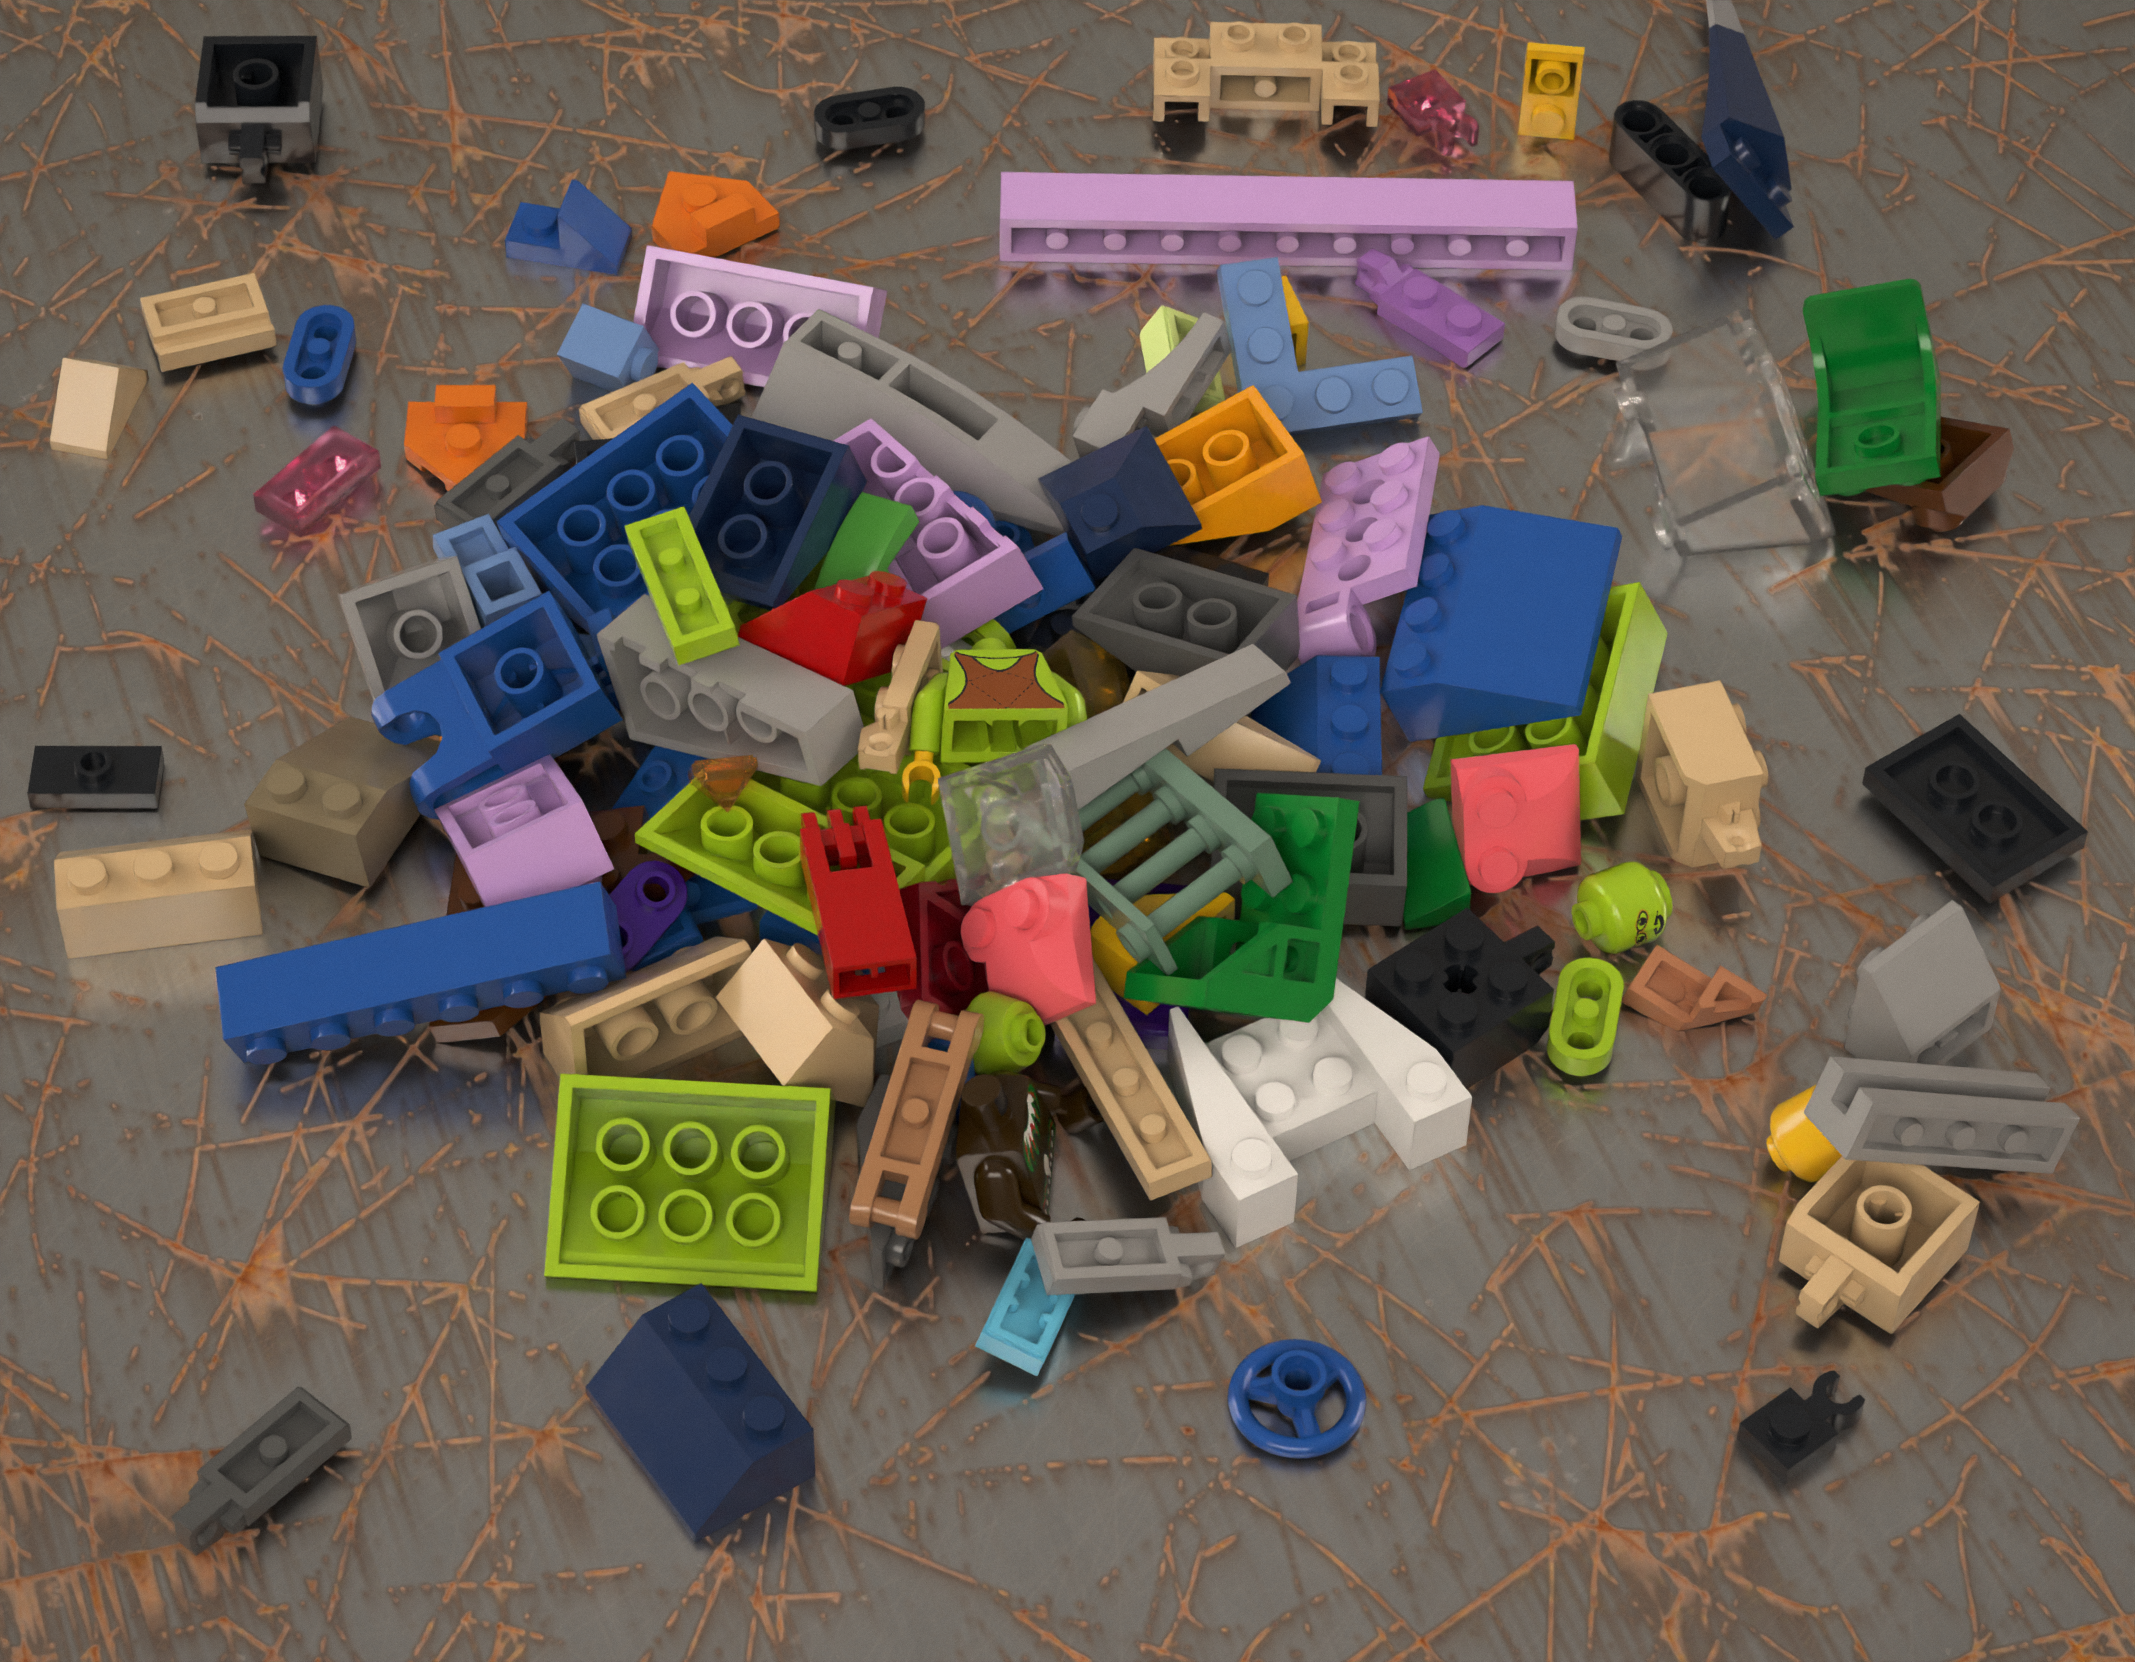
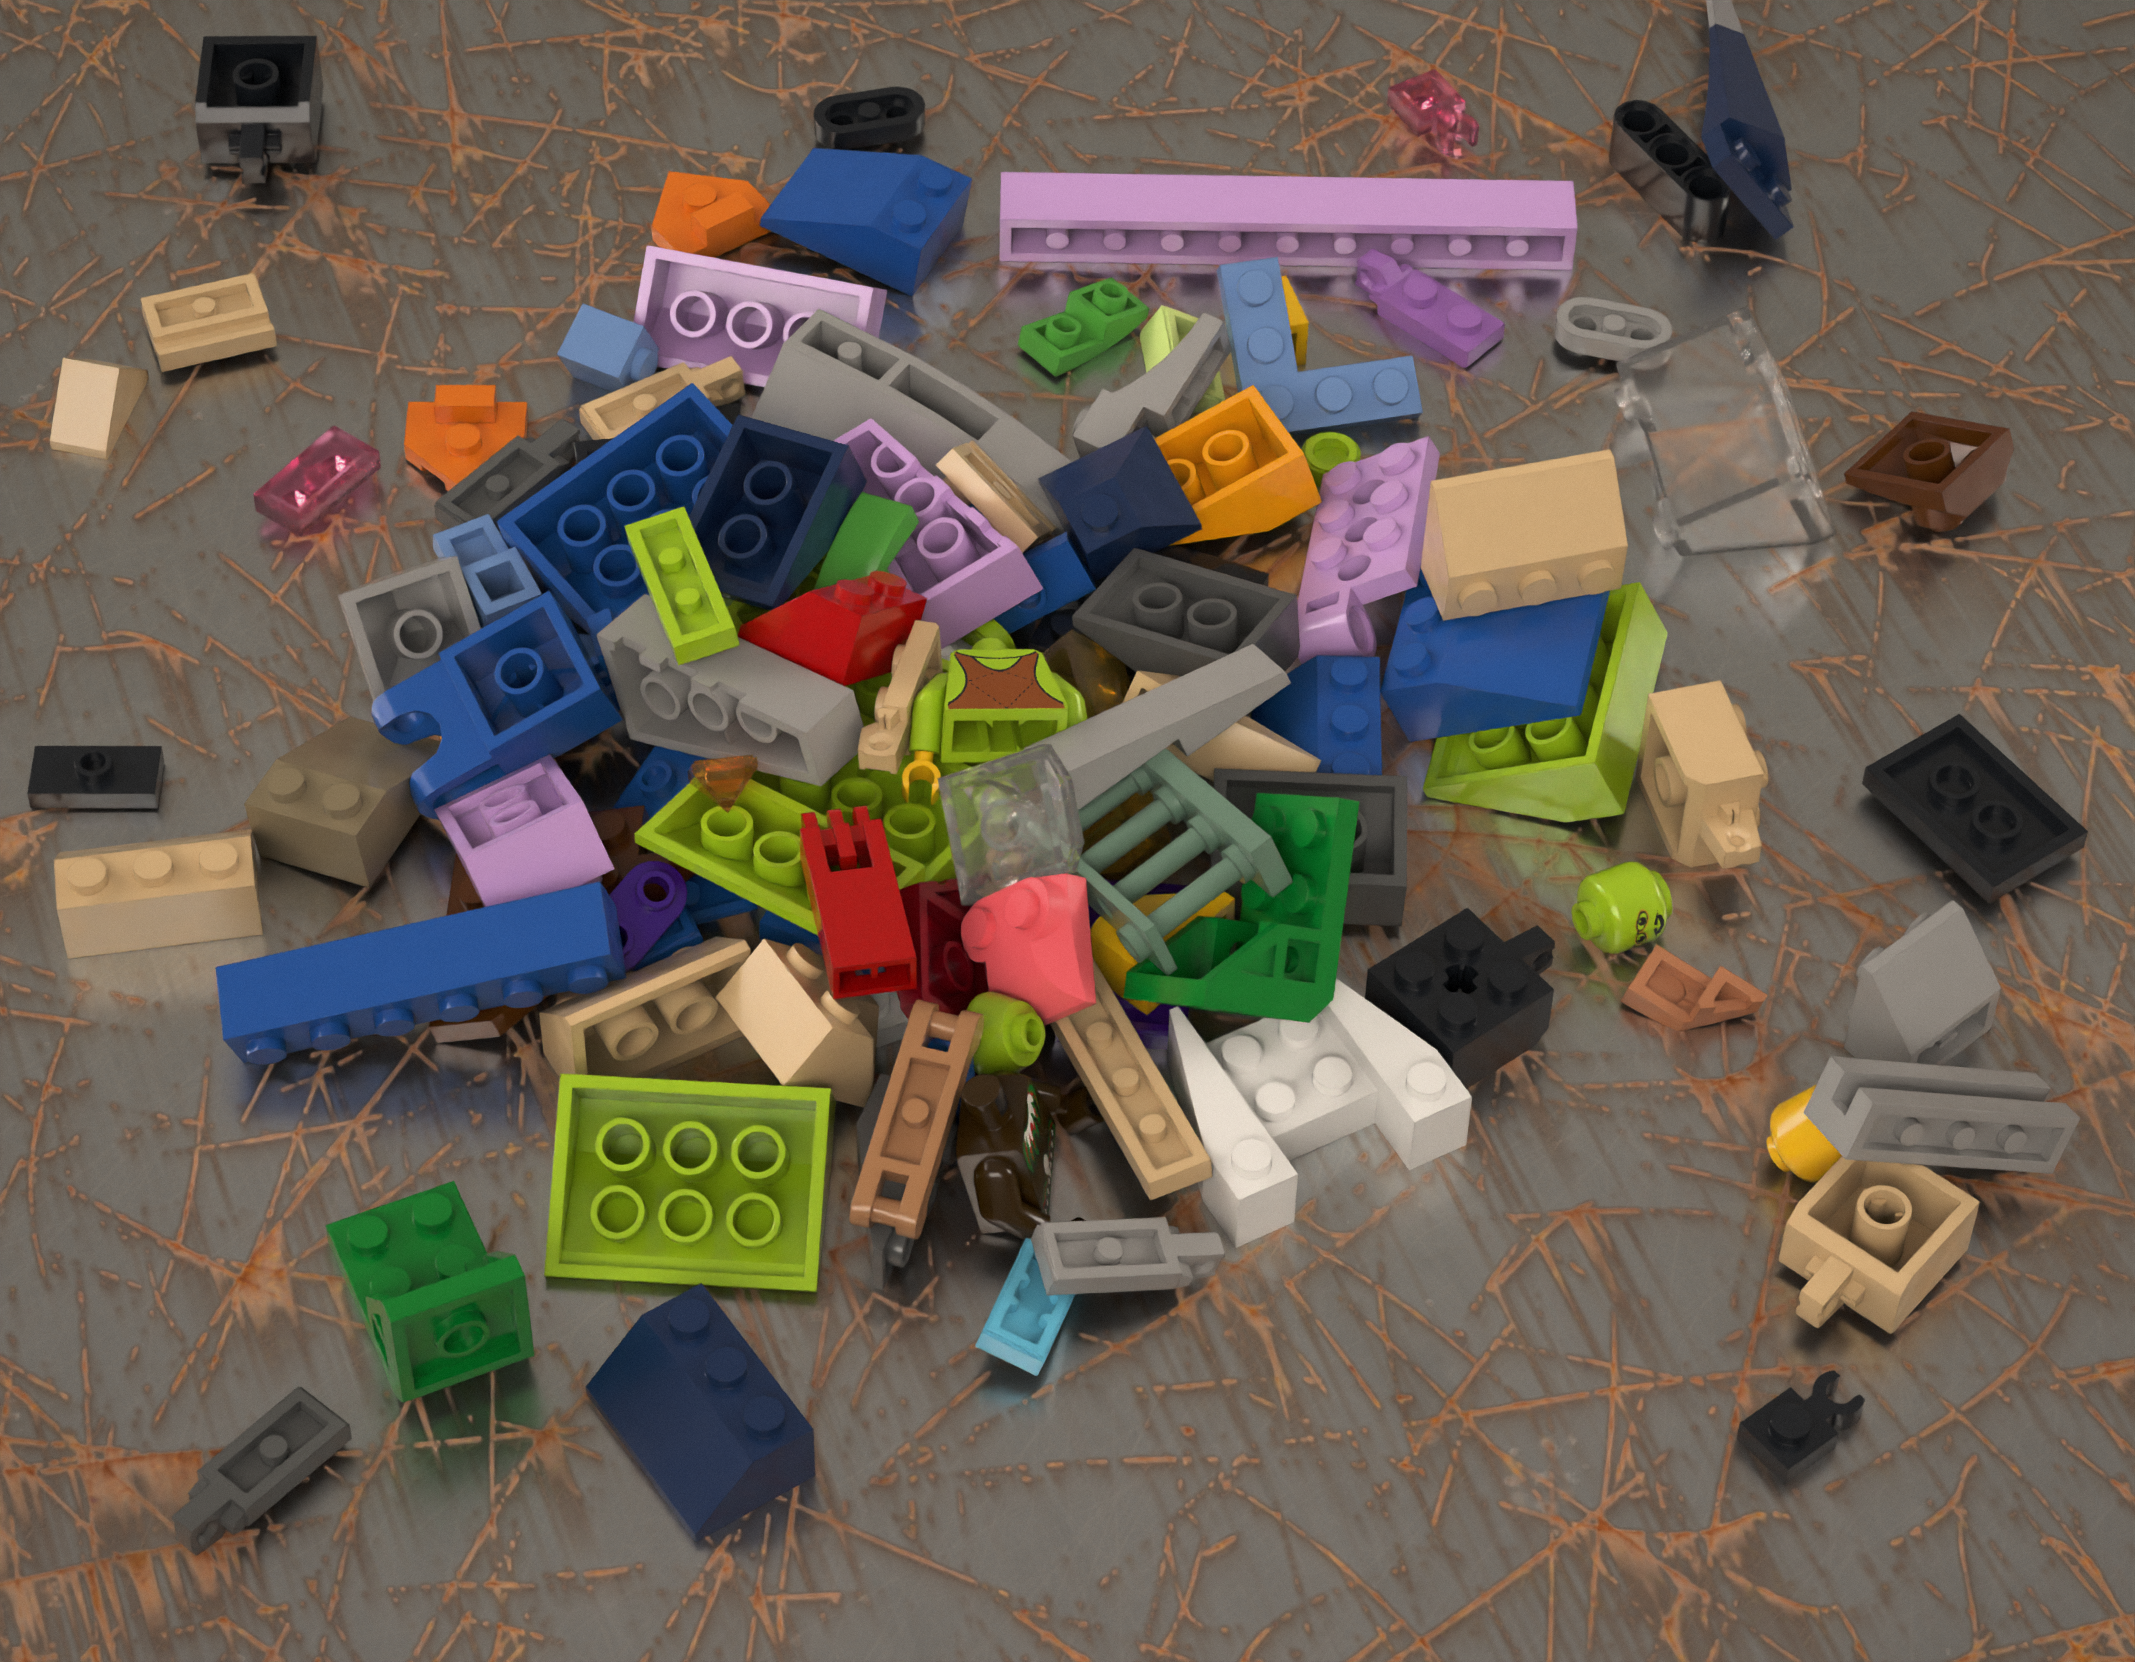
(319, 354): blue plate -> none
(432, 1291): none -> green bracket
(576, 235): blue slope -> none
(873, 212): none -> blue slope
(981, 482): none -> tan plate
(1090, 325): none -> bright green slope
(1265, 70): tan bracket -> none
(1296, 1367): blue piece -> none
(1328, 450): none -> lime tile
(1434, 868): green slope -> none
(1516, 814): coral slope -> none
(1524, 535): none -> tan slope
(1550, 90): yellow slope -> none
(1585, 1021): lime plate -> none
(1874, 387): green bracket -> none

